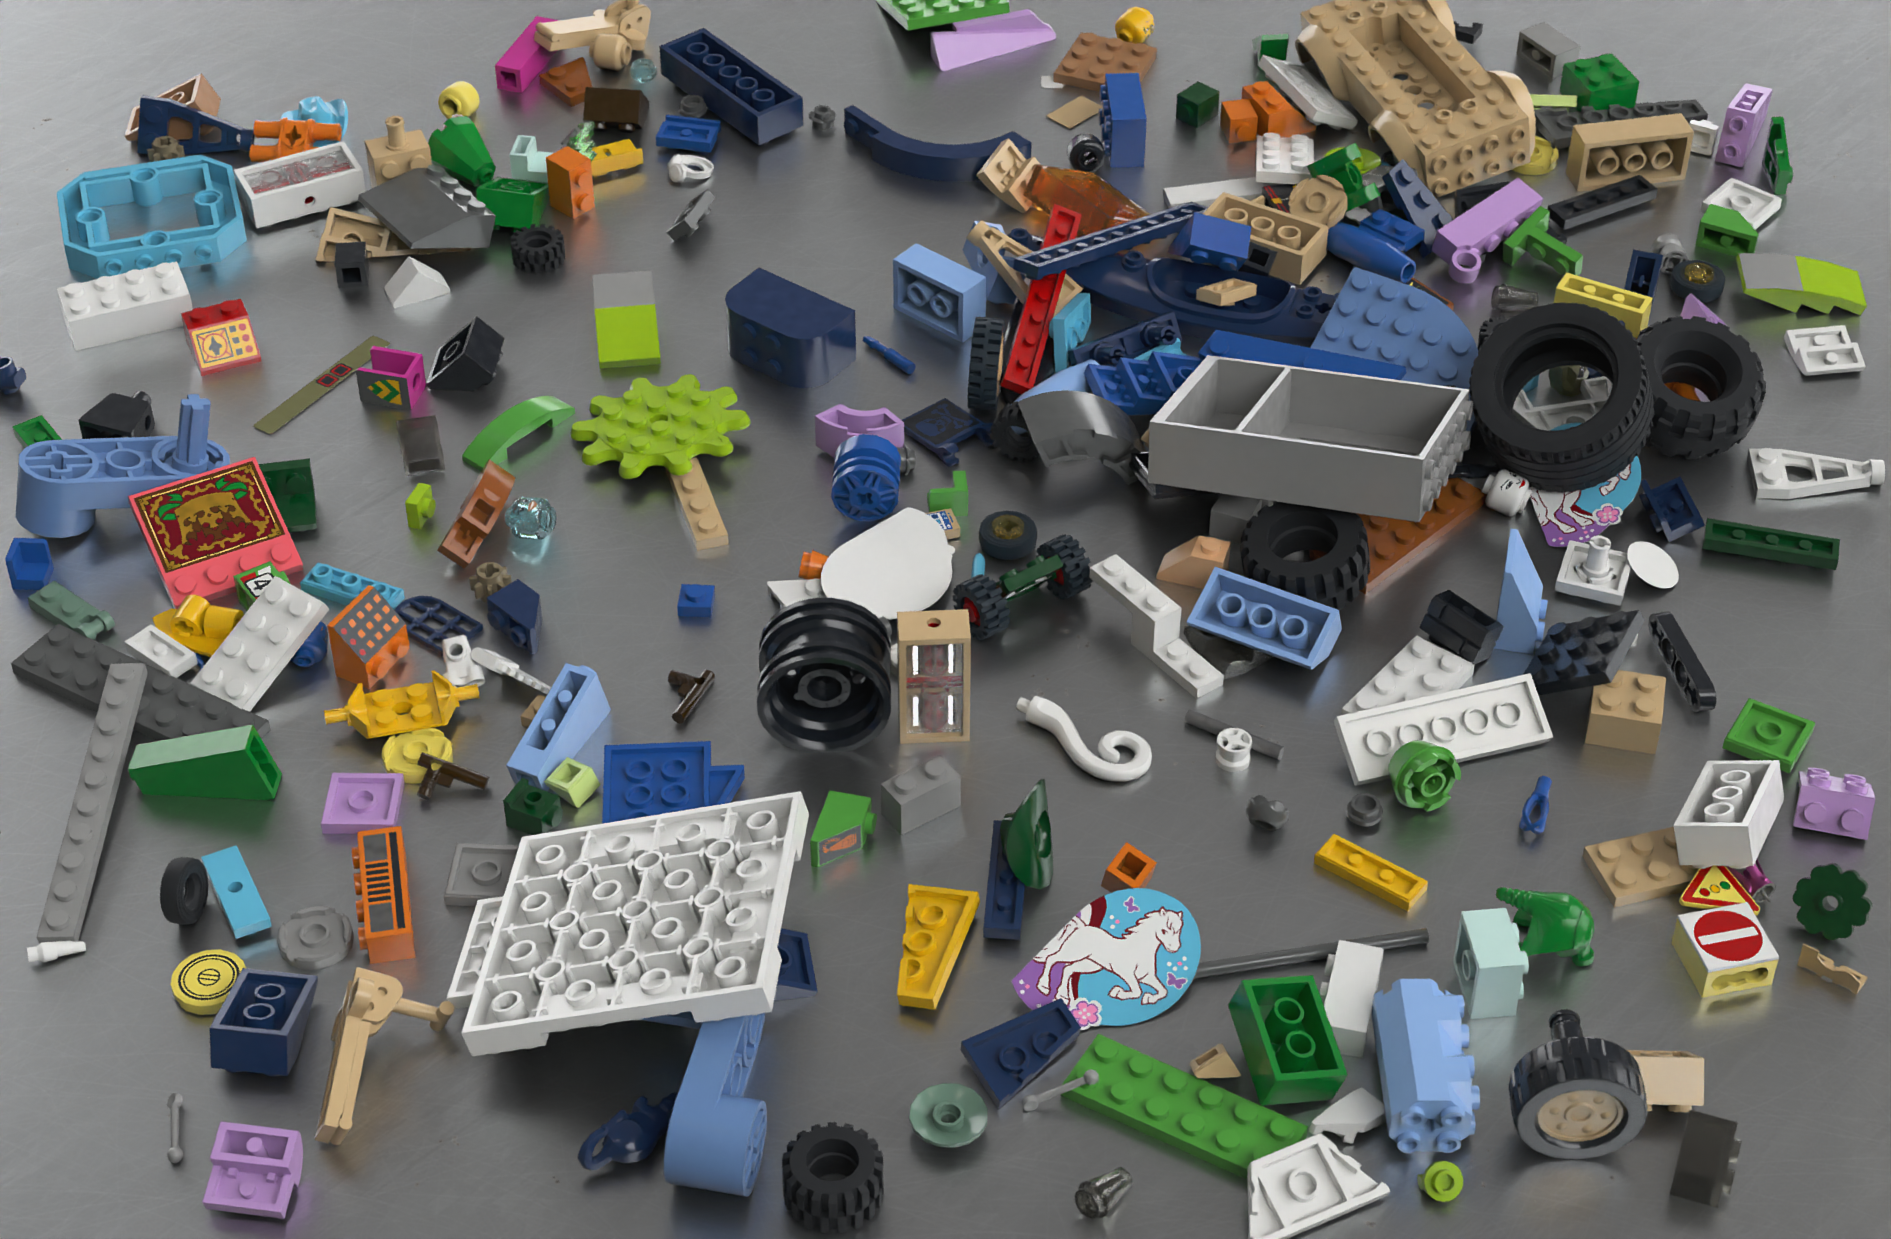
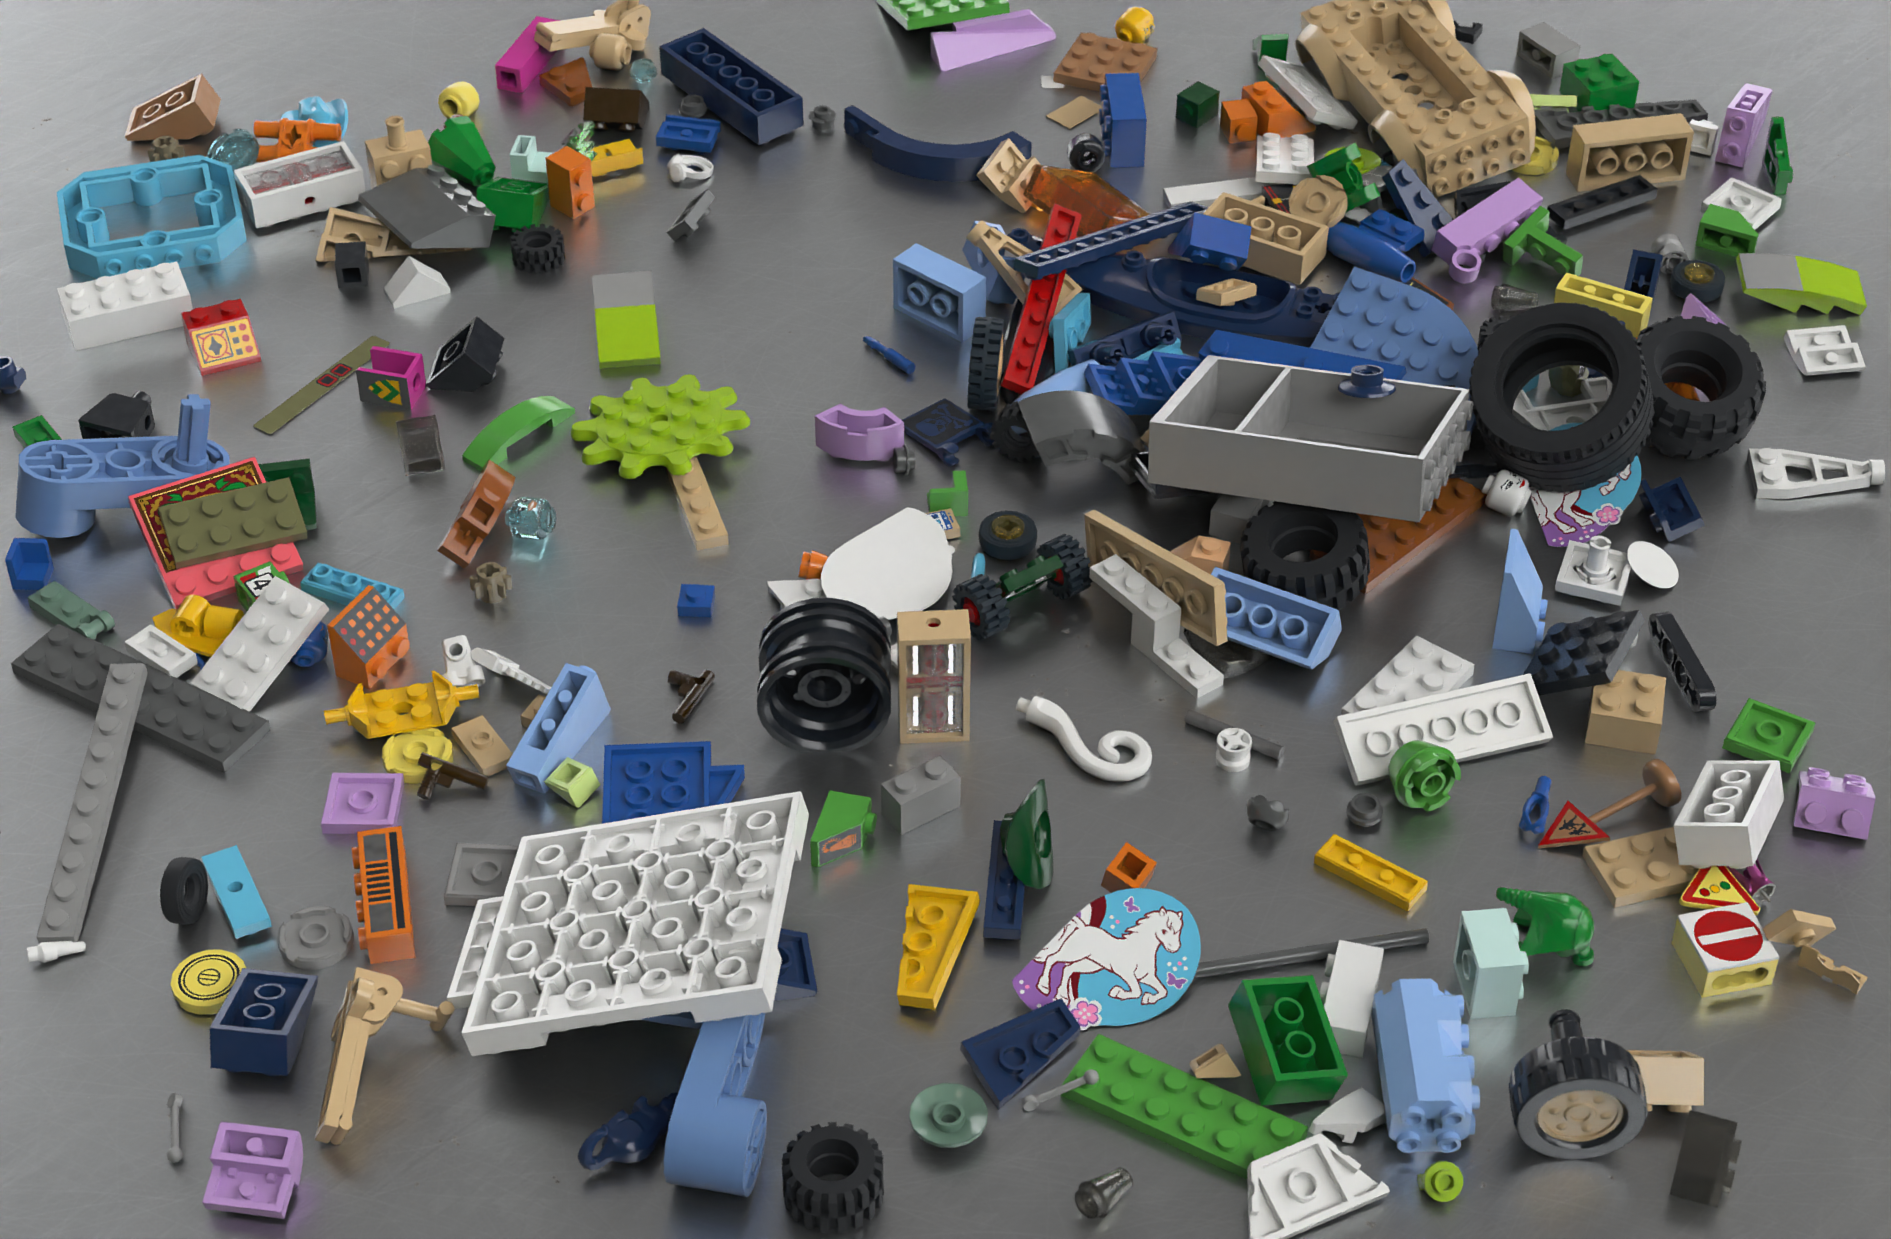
(155, 119): dark blue plate -> none
(207, 765): green slope -> none
(232, 523): none -> olive plate
(236, 149): none -> clear light blue tile
(420, 506): lime plate -> none
(430, 612): dark blue window -> none
(482, 745): none -> tan plate
(517, 614): dark blue slope -> none
(532, 809): dark green brick -> none
(788, 330): dark blue brick -> none
(866, 477): blue wheel -> none
(1190, 587): none -> tan plate
(1259, 260): black brick -> none
(1366, 383): none -> dark blue piece
(1460, 627): black brick -> none
(1575, 828): none -> medium nougat piece
(1771, 544): dark green plate -> none
(1798, 928): none -> tan plate
(1819, 915): dark green plant -> none

